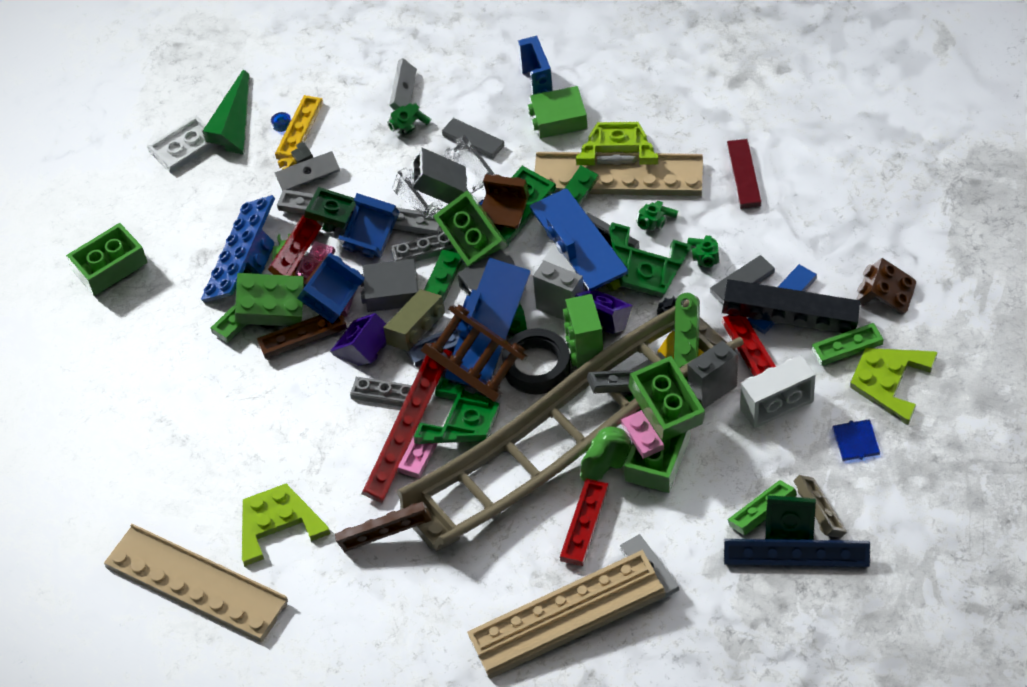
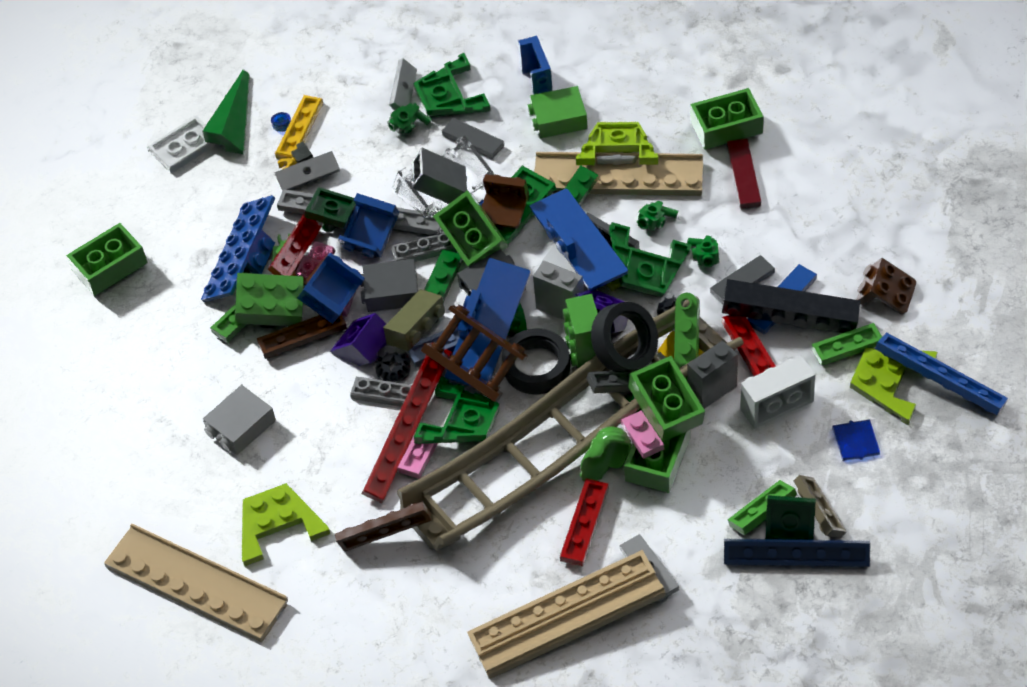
(238, 420): none -> light grey brick
(398, 372): none -> black gear
(441, 94): none -> green wing
(646, 332): none -> black tyre
(726, 118): none -> bright green brick
(941, 373): none -> blue plate

